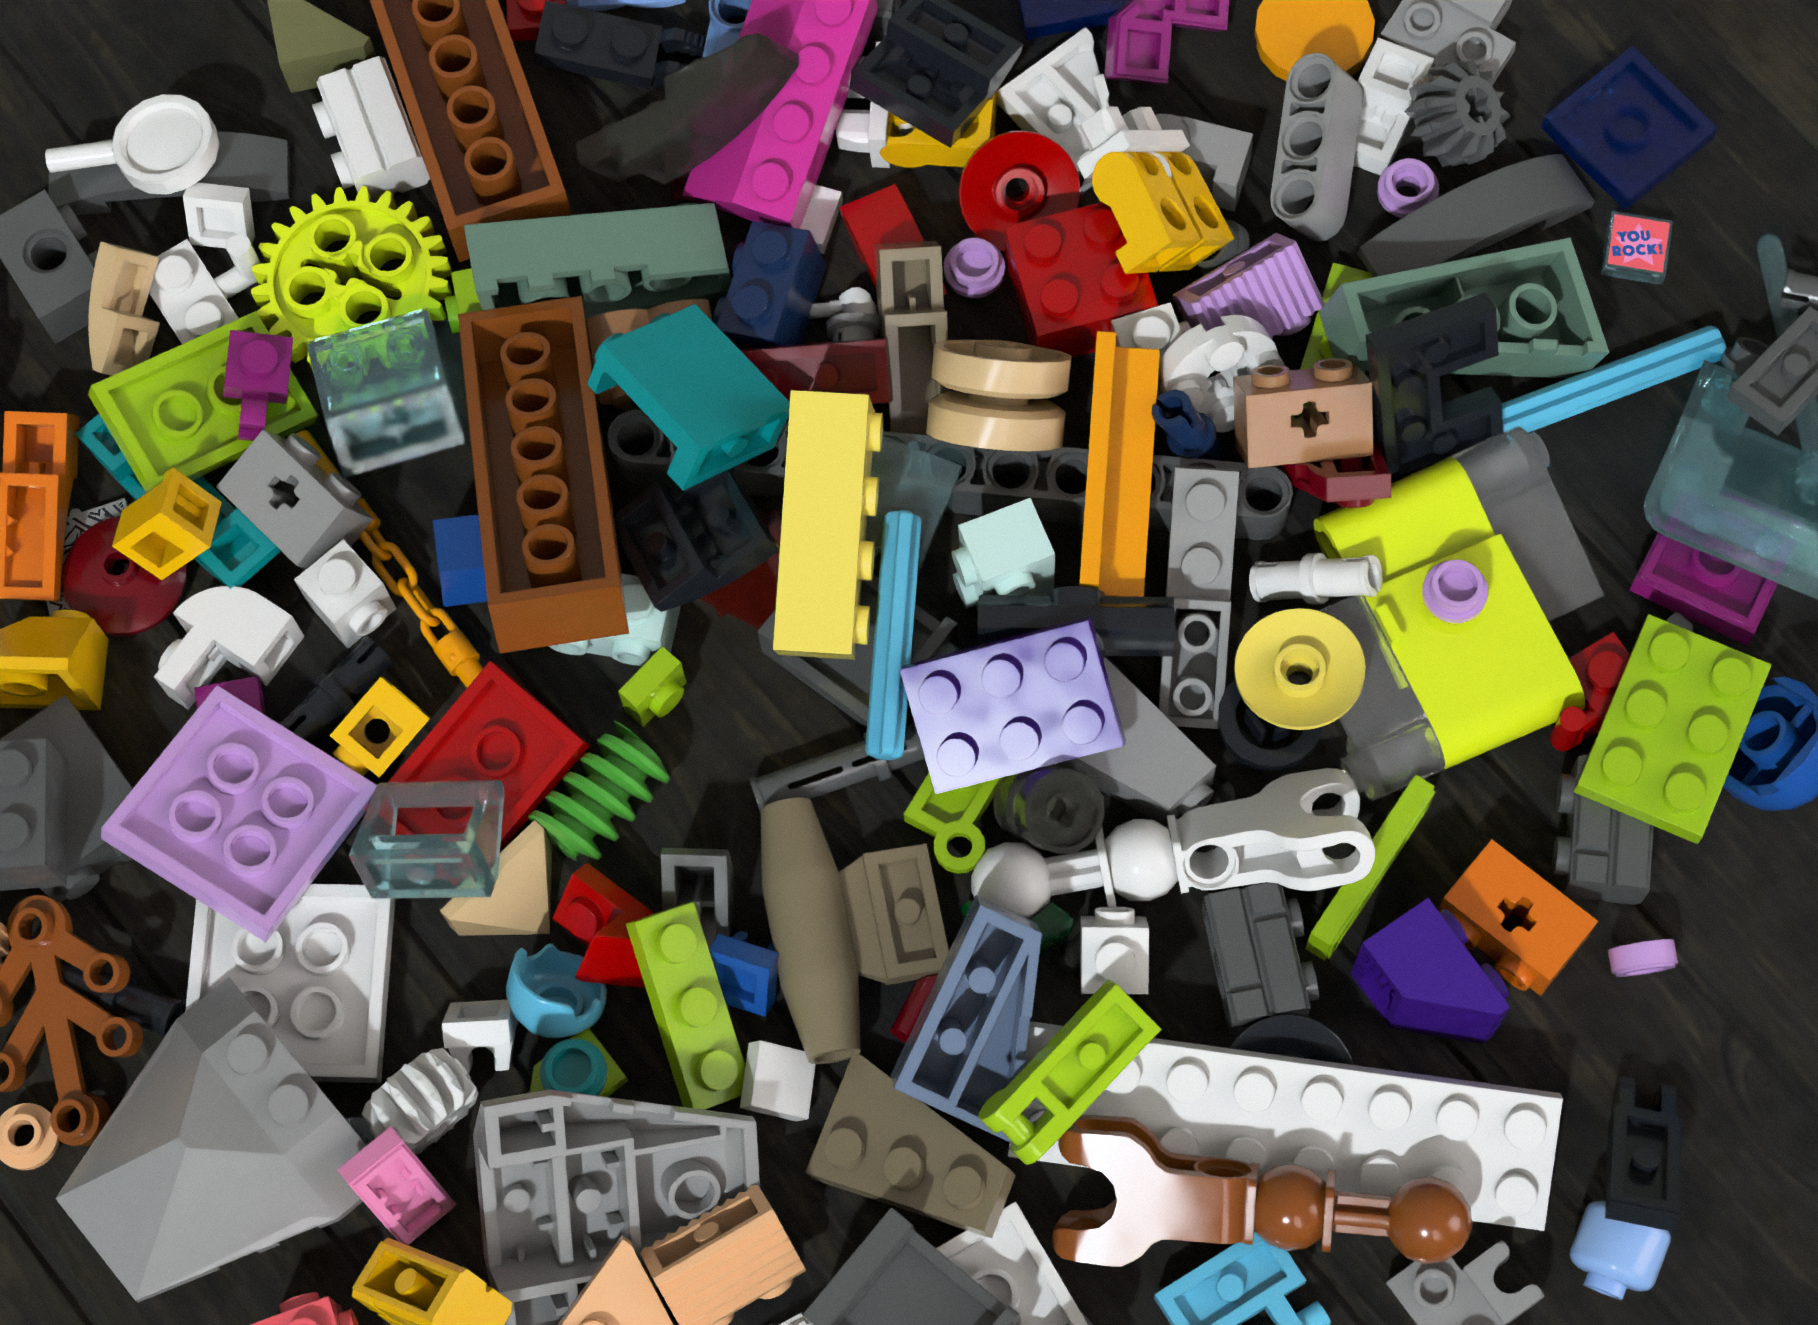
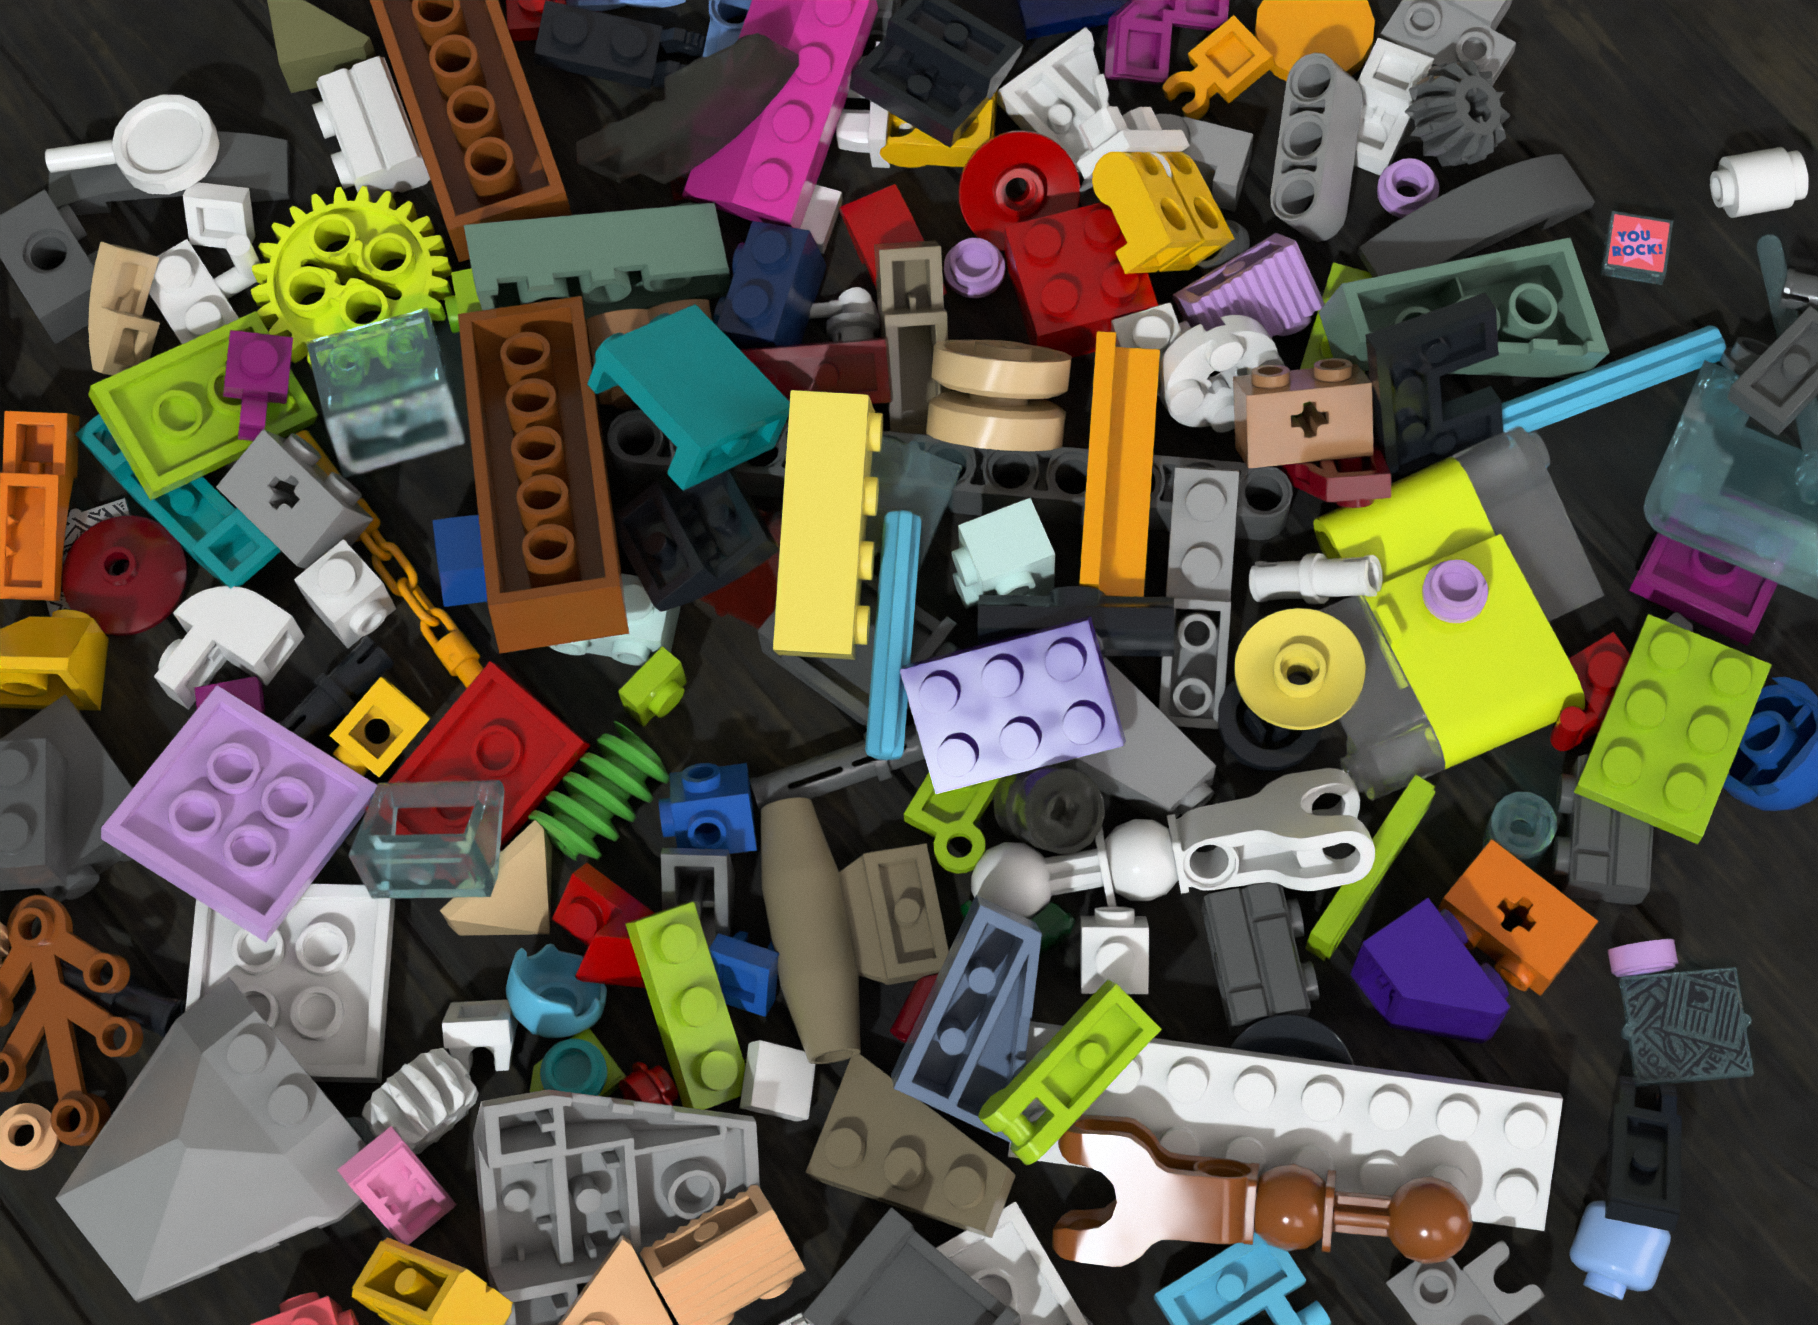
(168, 525): yellow brick -> none
(649, 1085): none -> red plate
(710, 808): none -> blue brick
(1187, 430): dark blue axle -> none
(1223, 64): none -> light orange plate
(1516, 835): none -> clear light blue wheel
(1628, 127): clear blue plate -> none
(1686, 1026): none -> clear light blue piece
(1759, 181): none -> white brick

